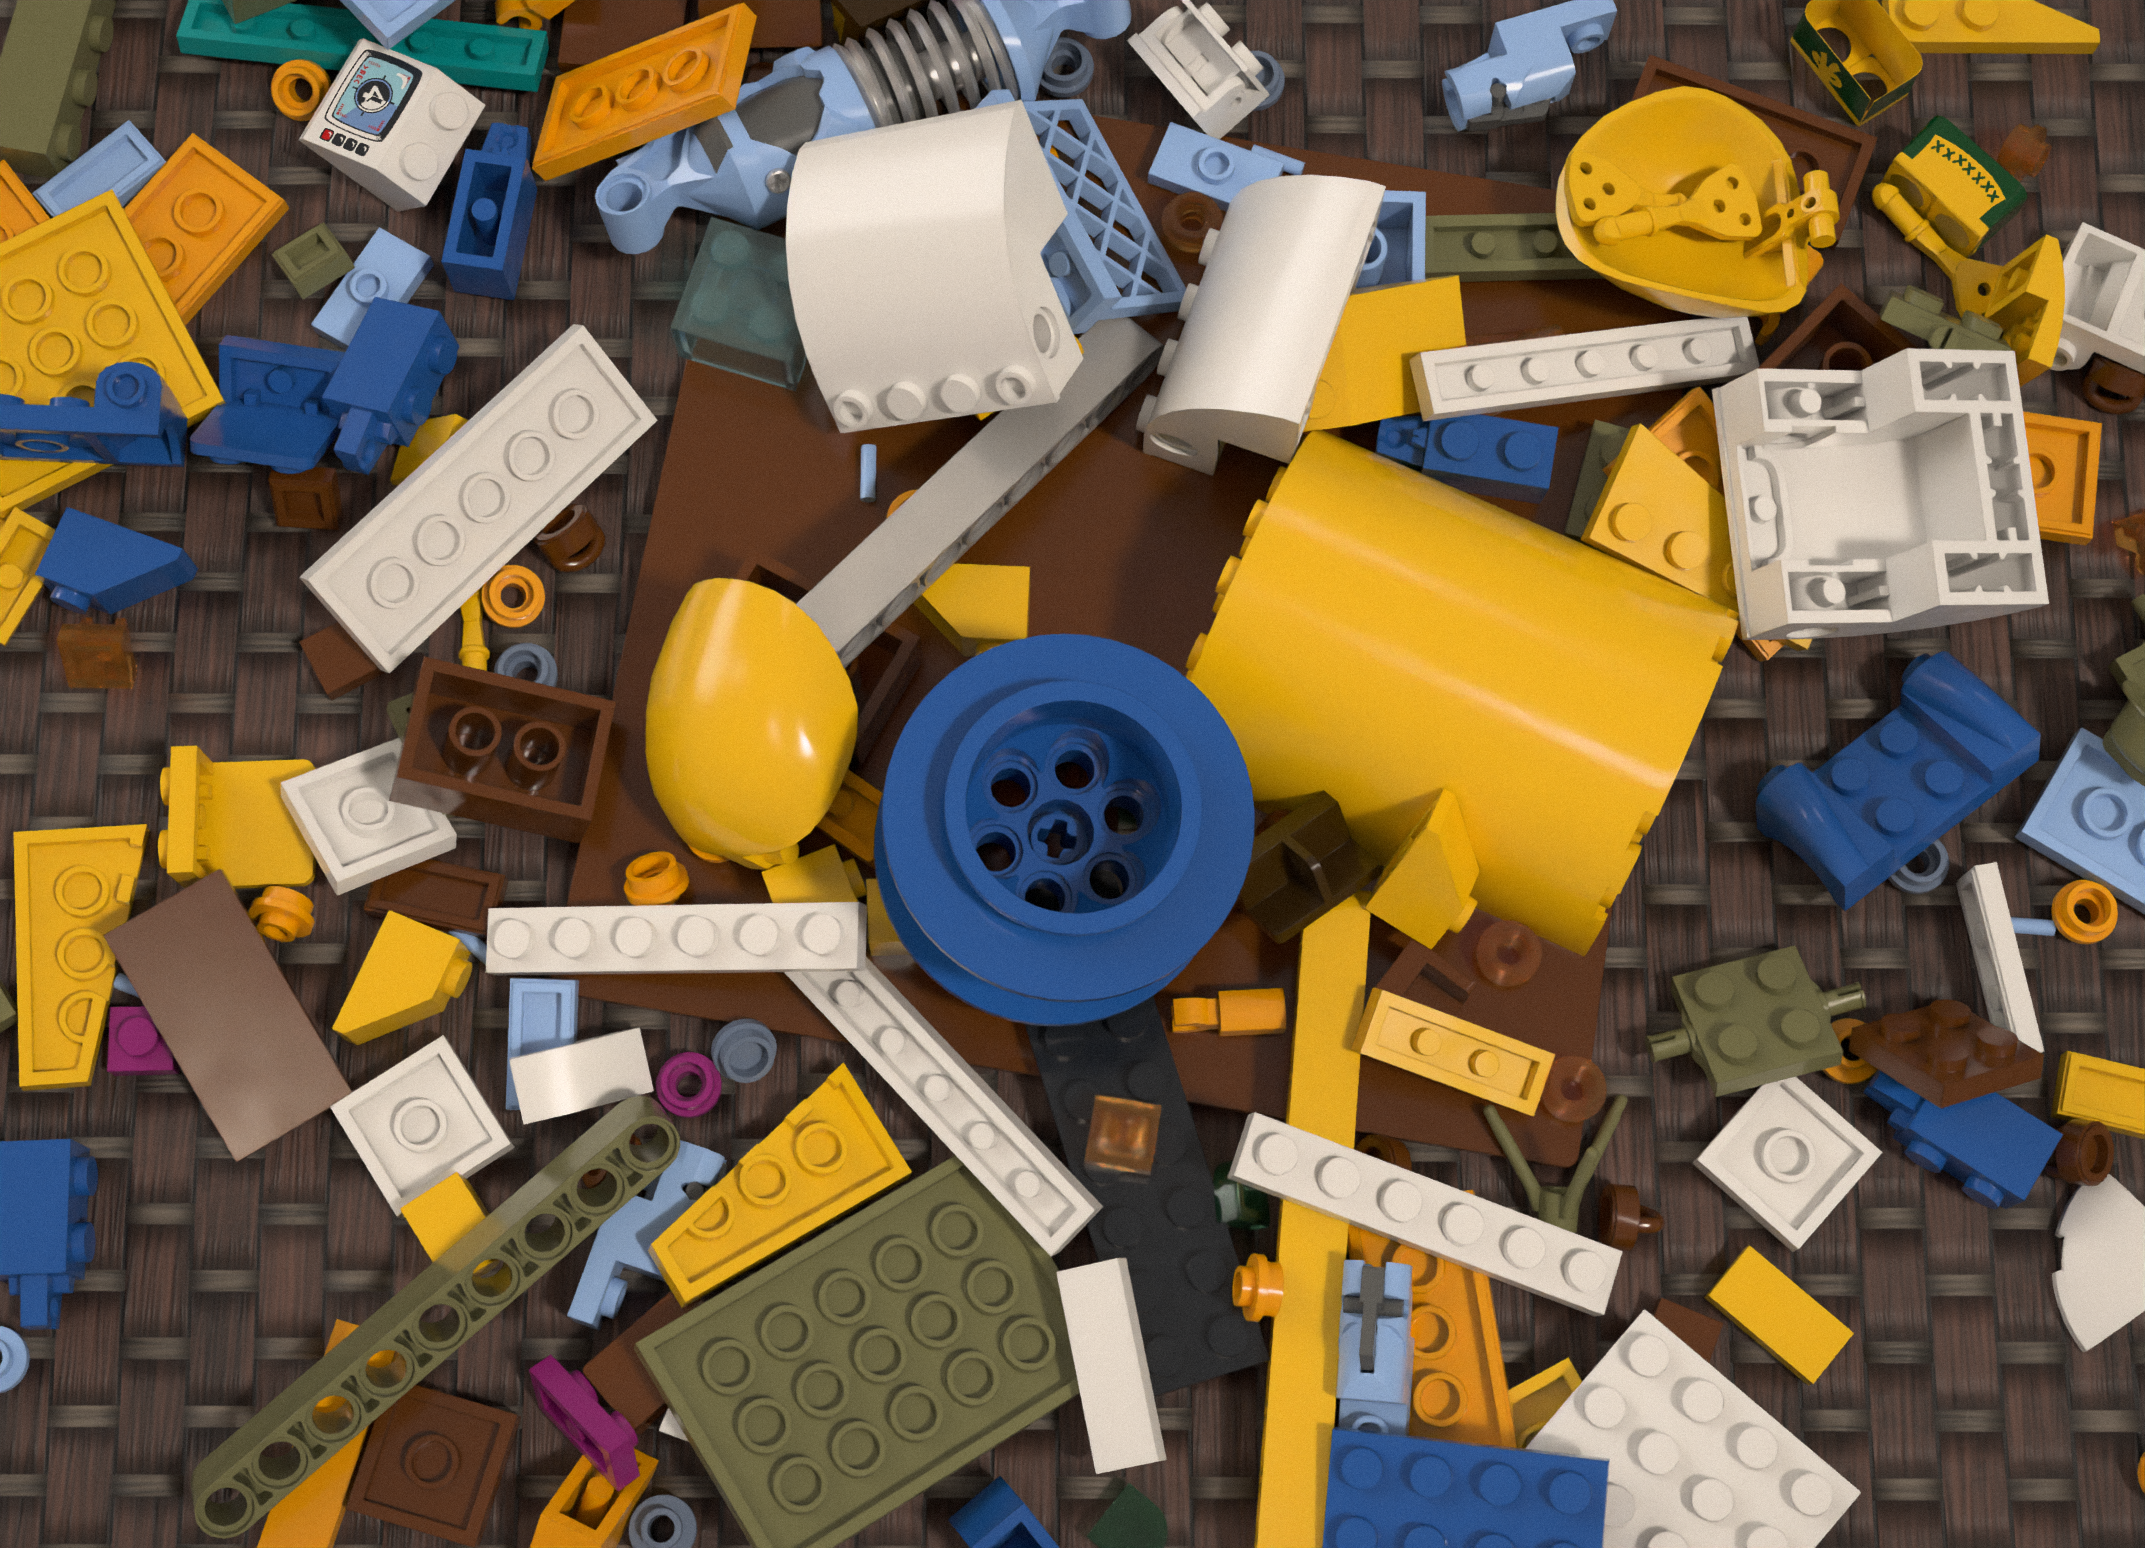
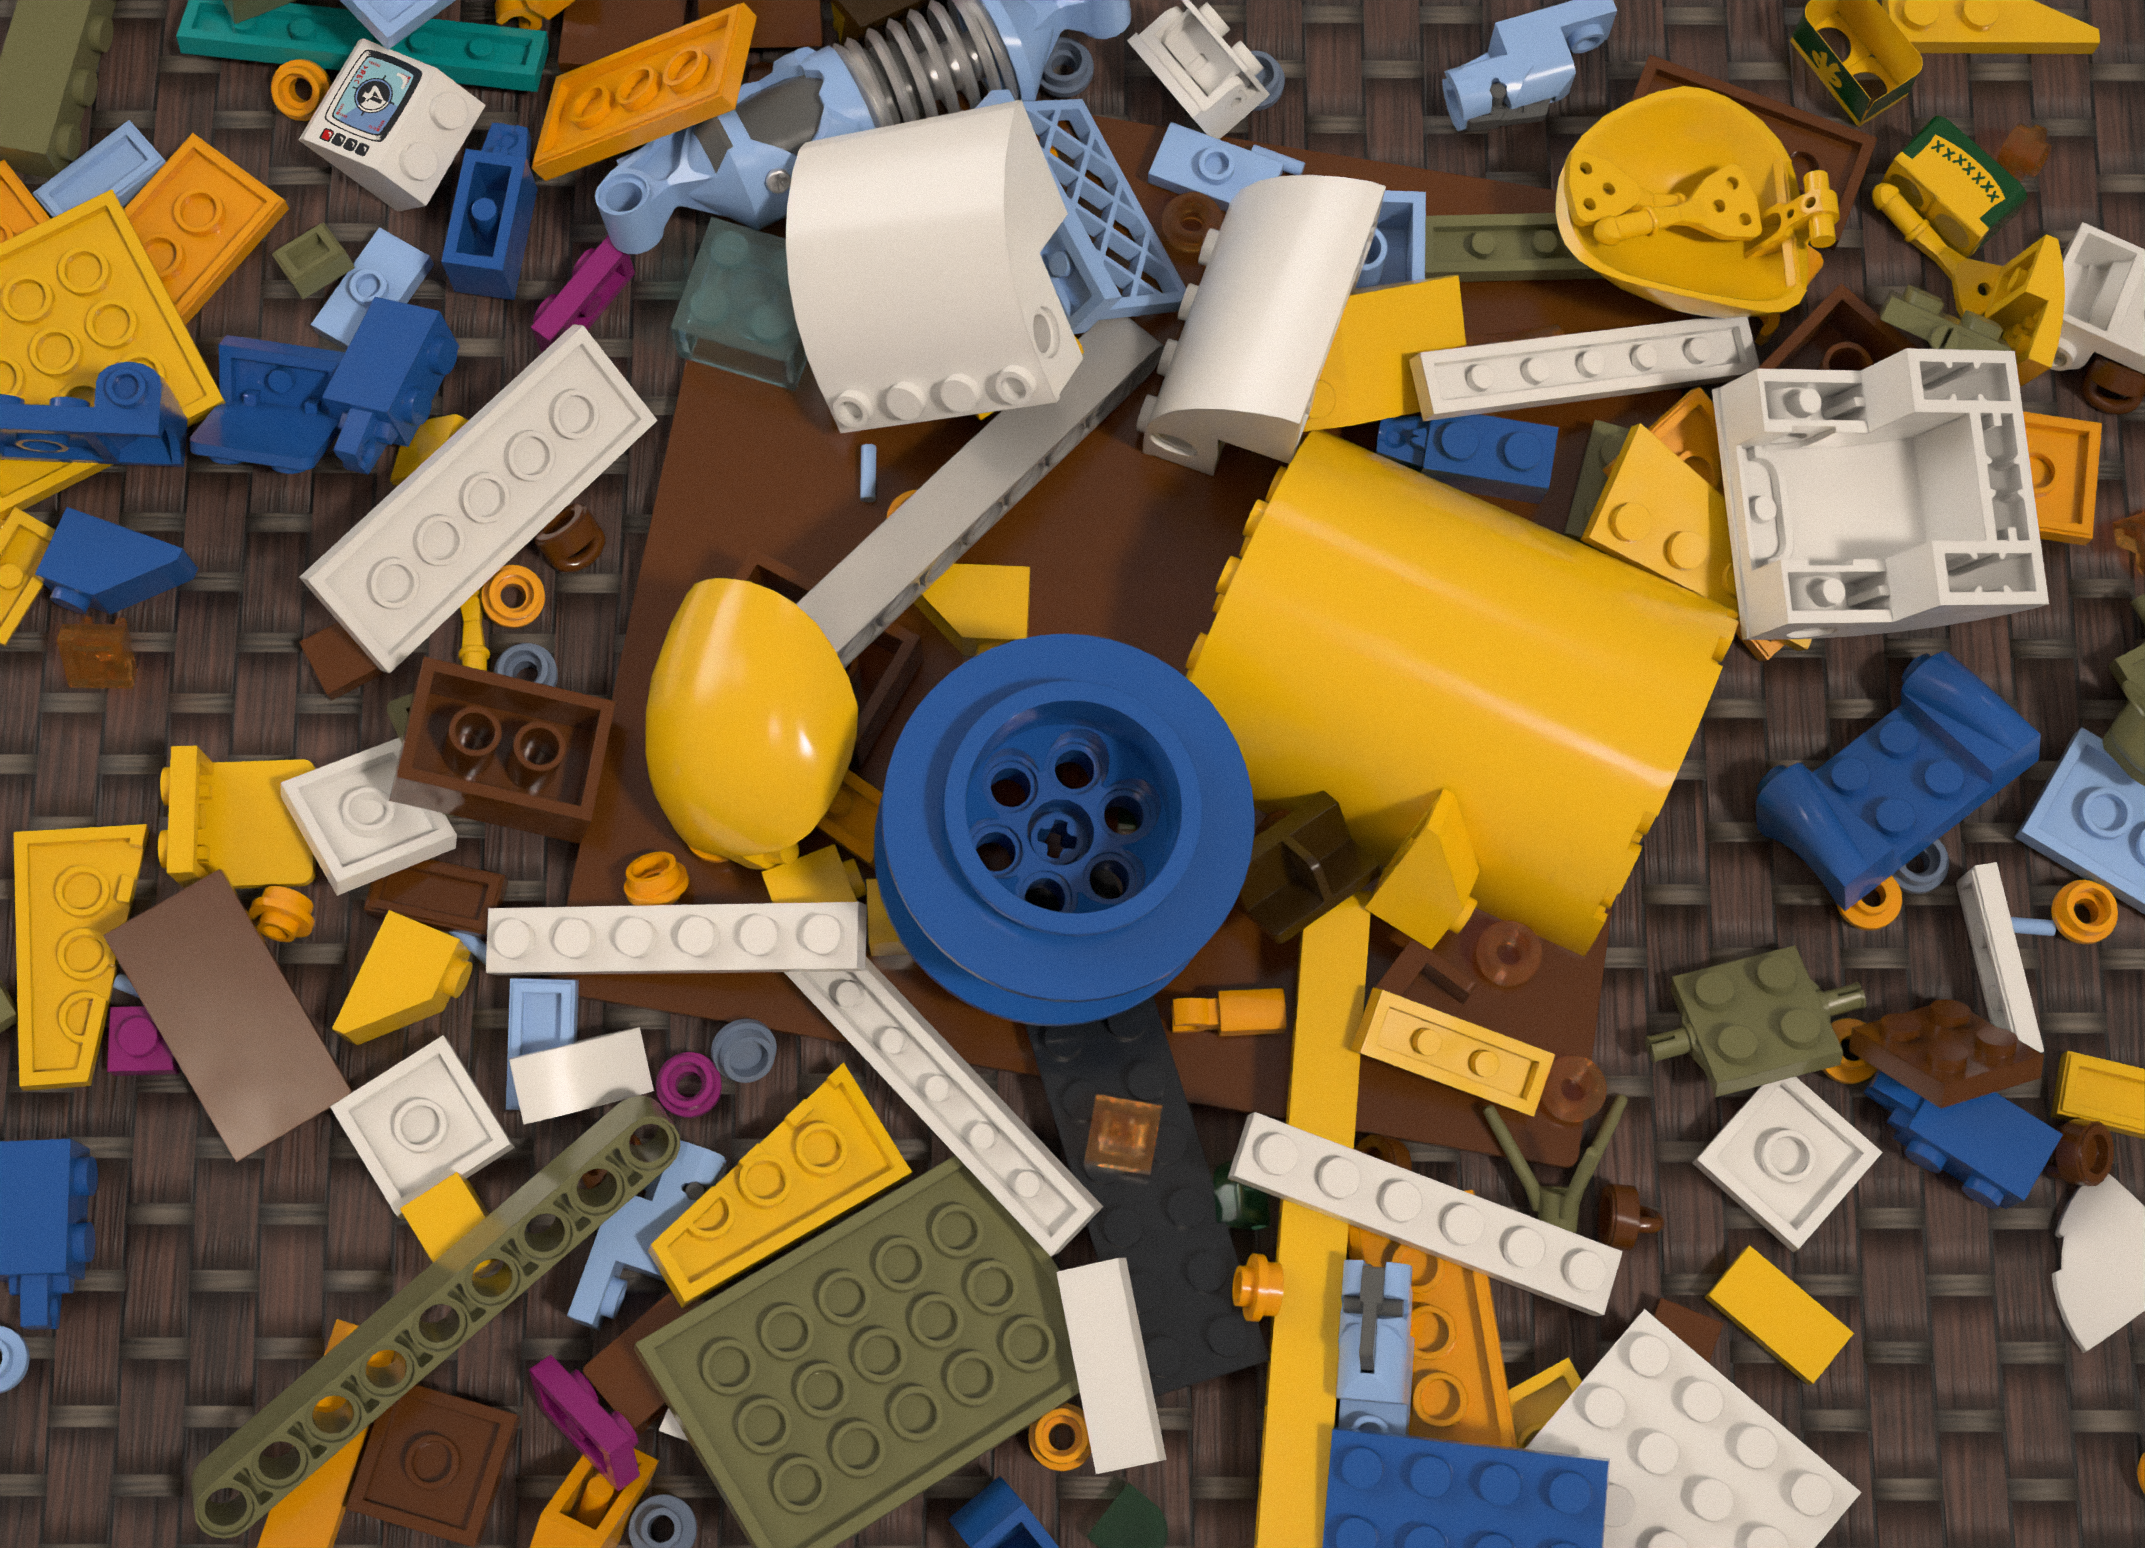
(307, 499): reddish brown tile -> none
(593, 286): none -> magenta plate
(1060, 1459): none -> light orange plate
(1875, 918): none -> light orange plate

